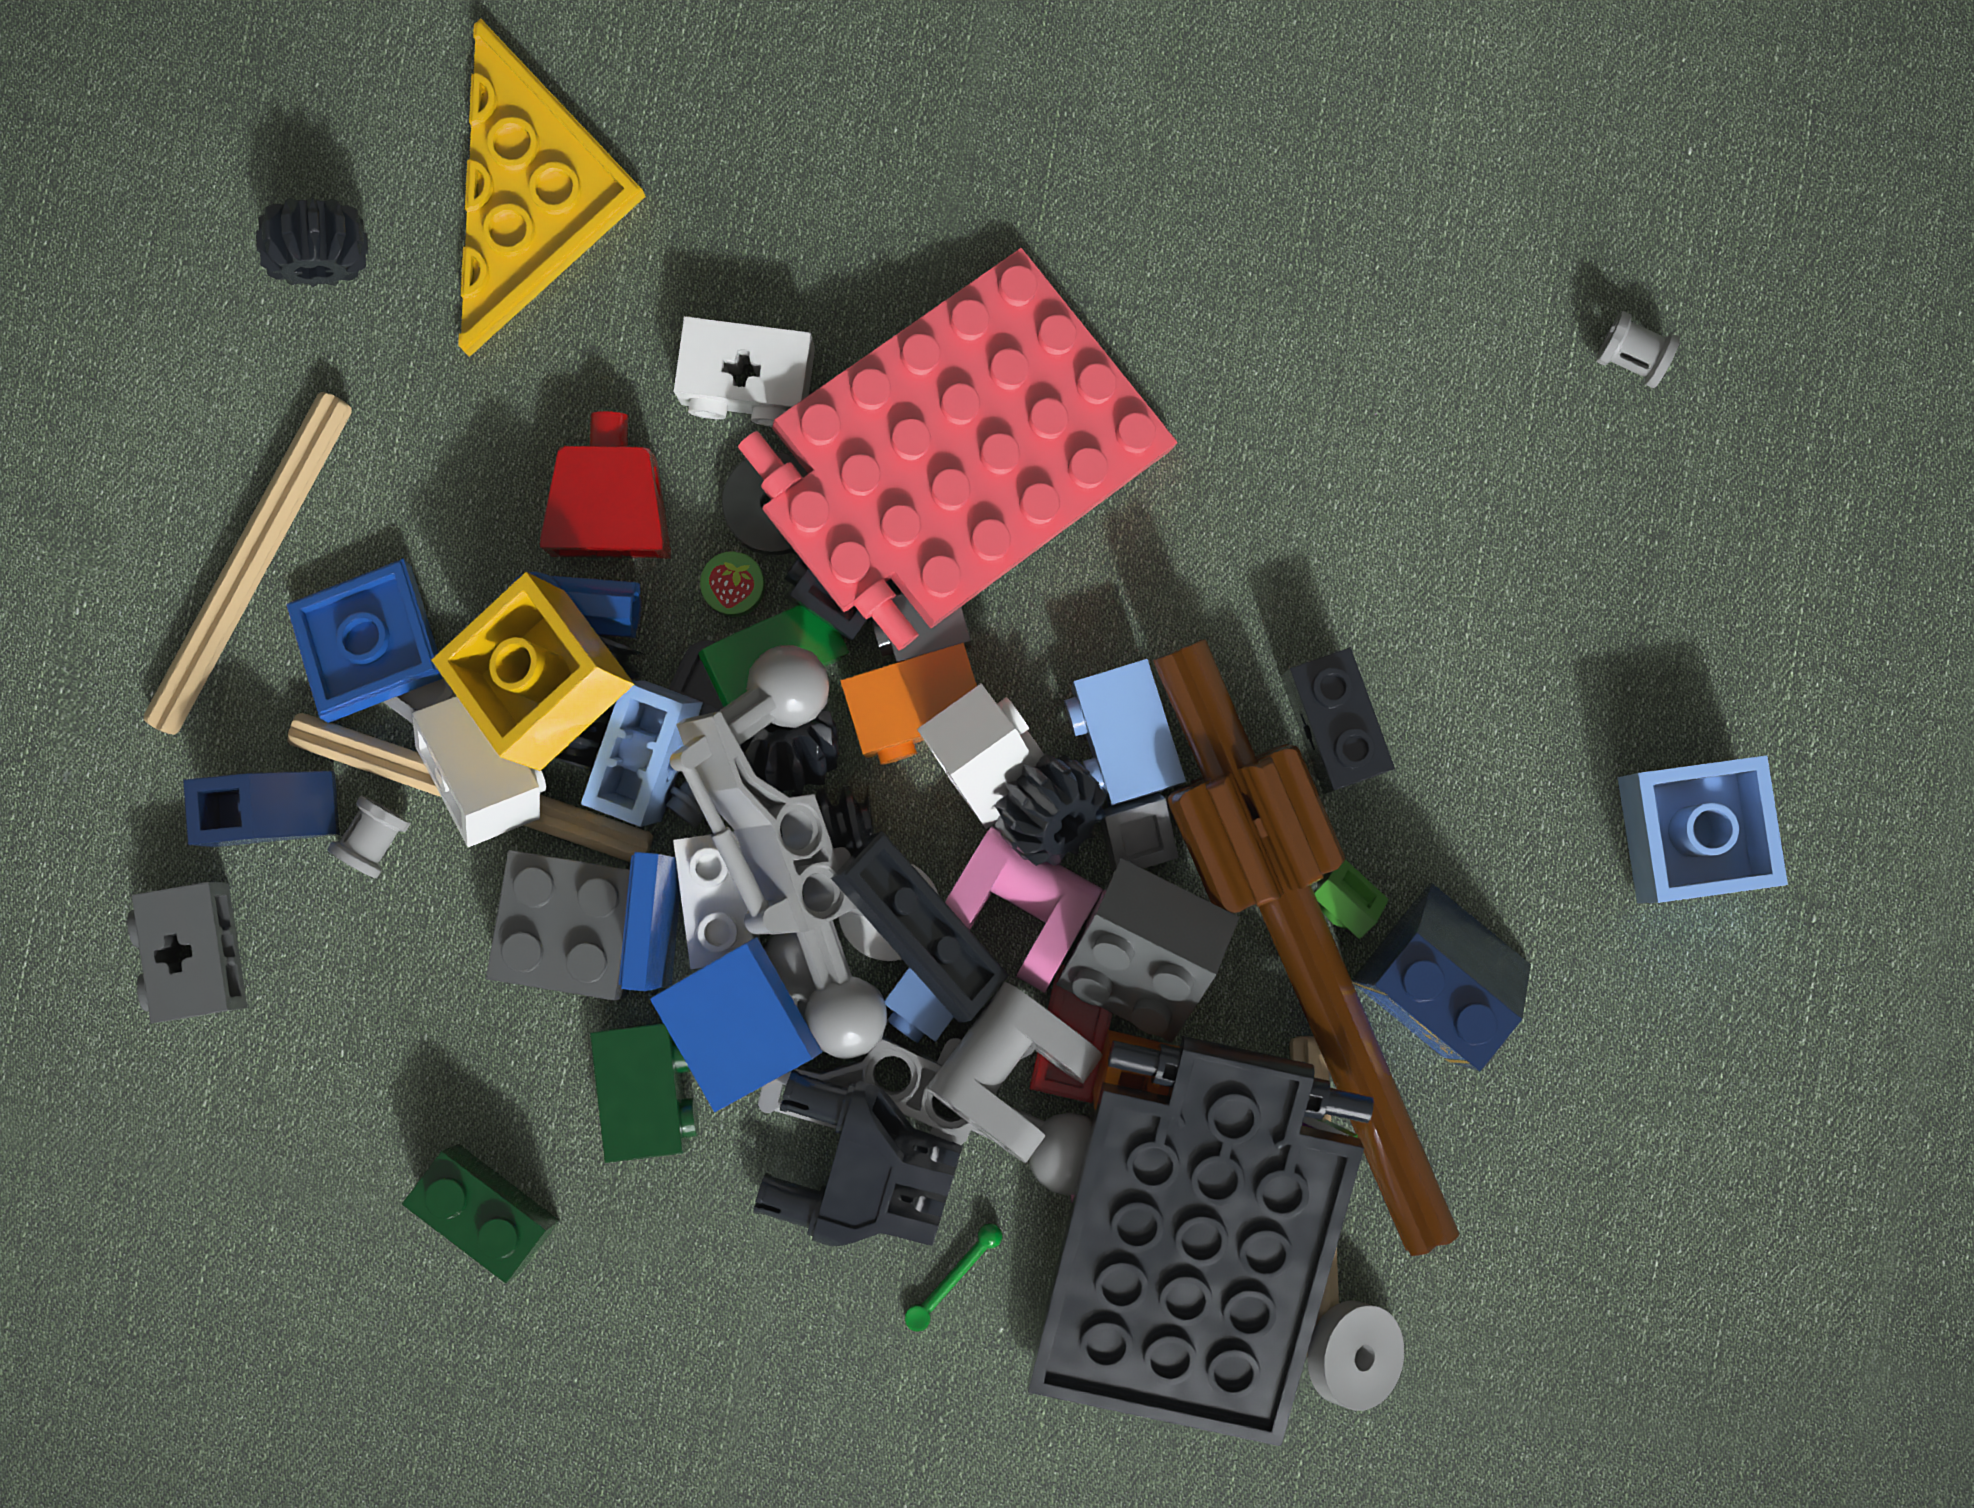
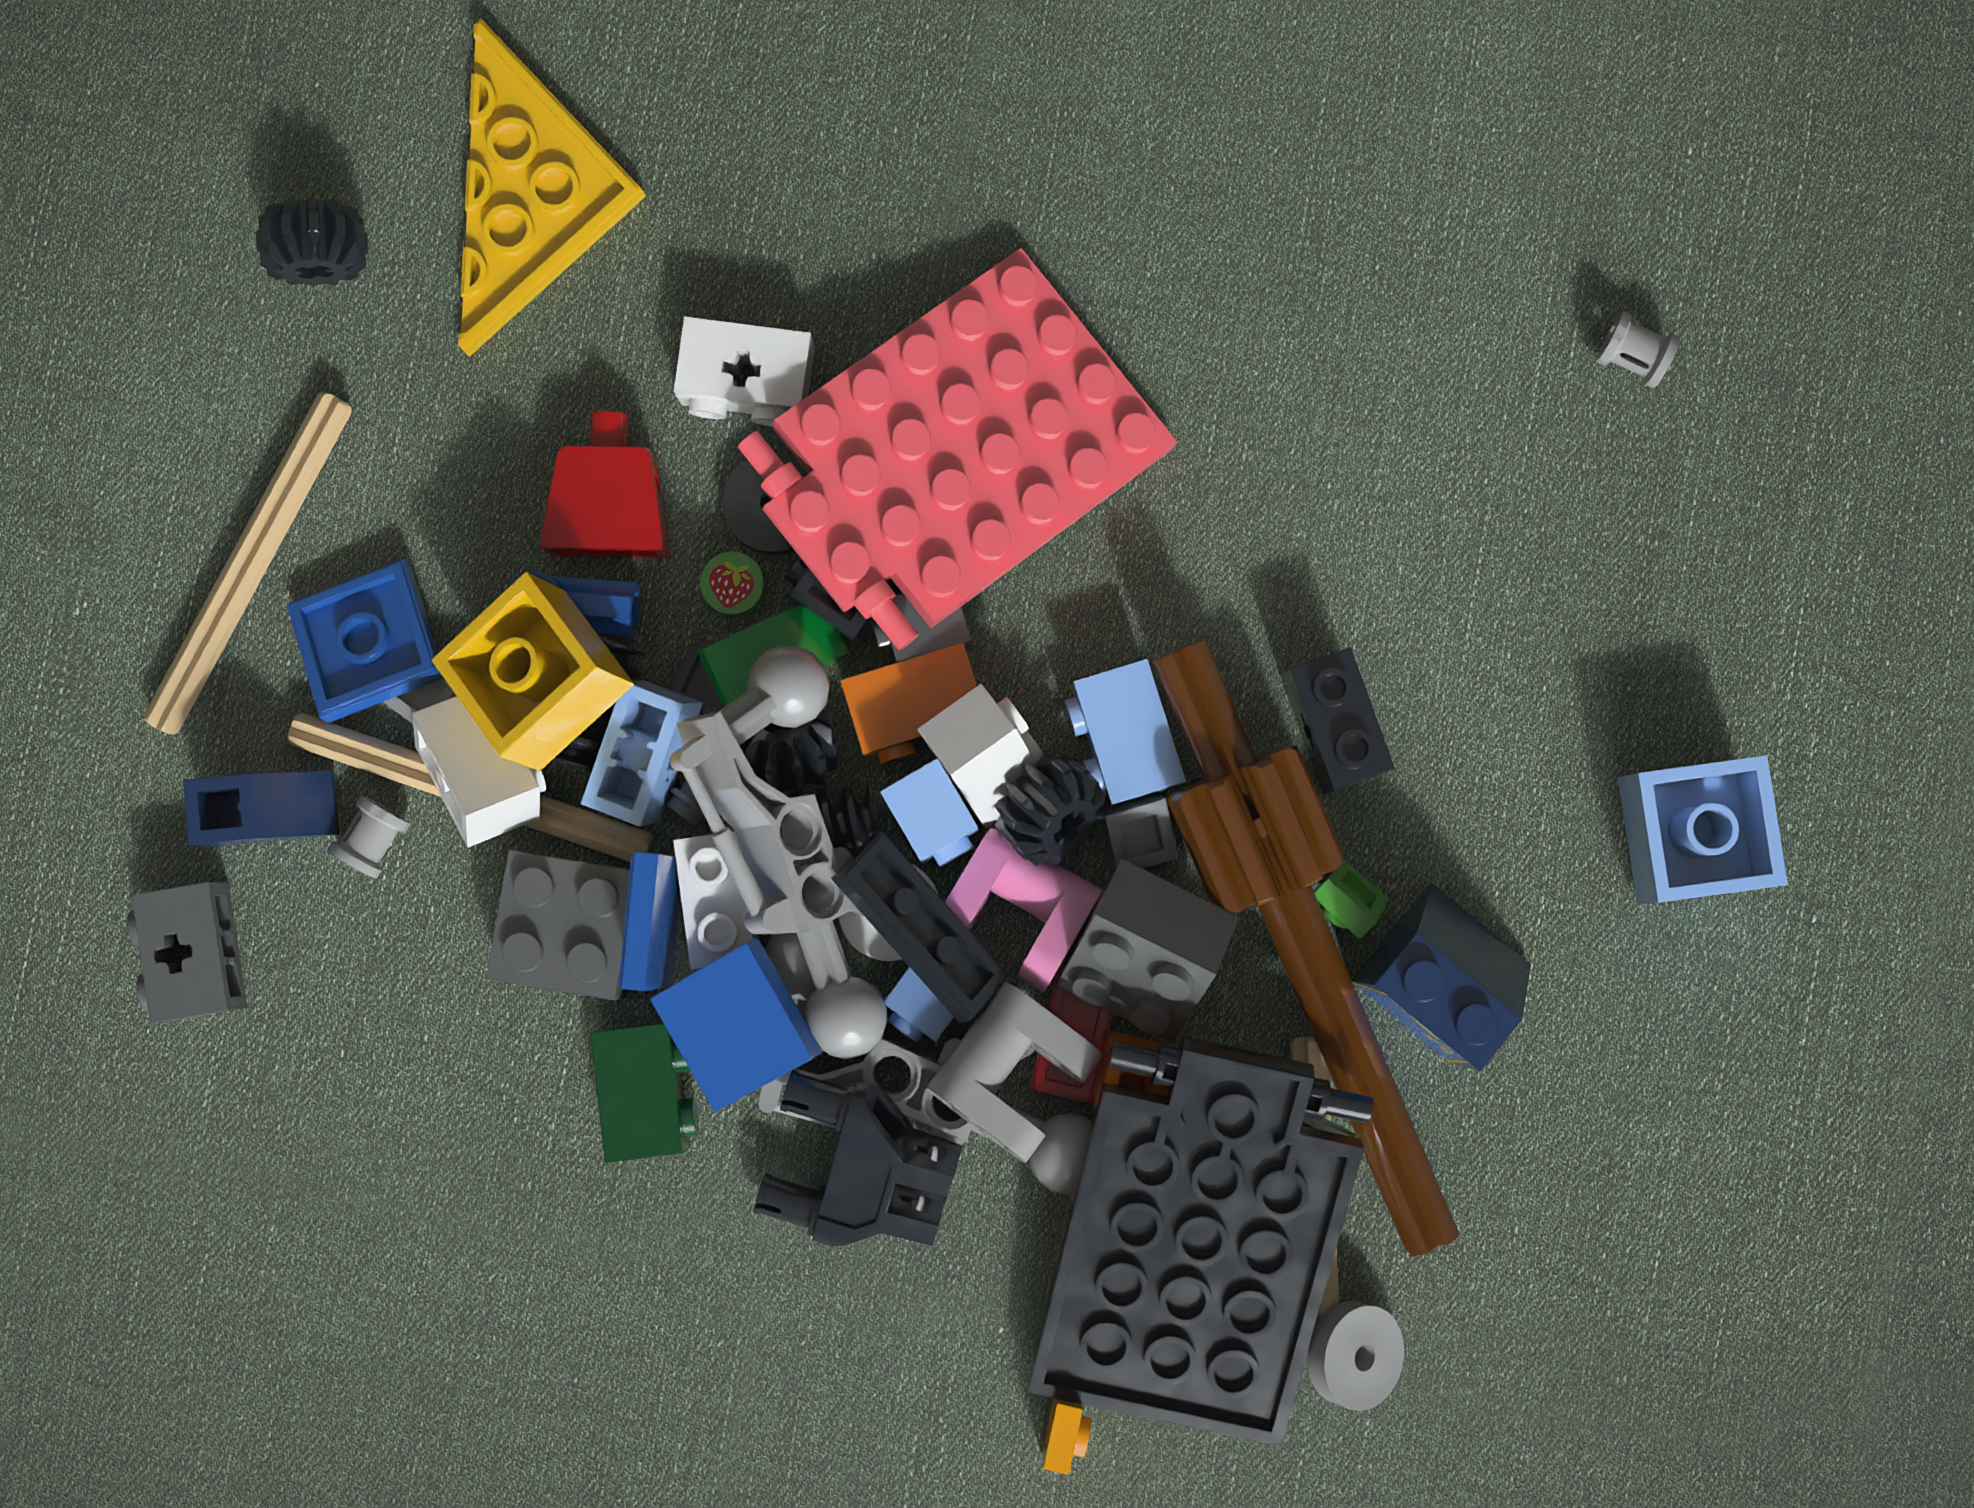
(480, 1212): dark green brick -> none
(919, 1315): green hinge -> none
(931, 814): none -> light blue brick
(1065, 1436): none -> light orange plate

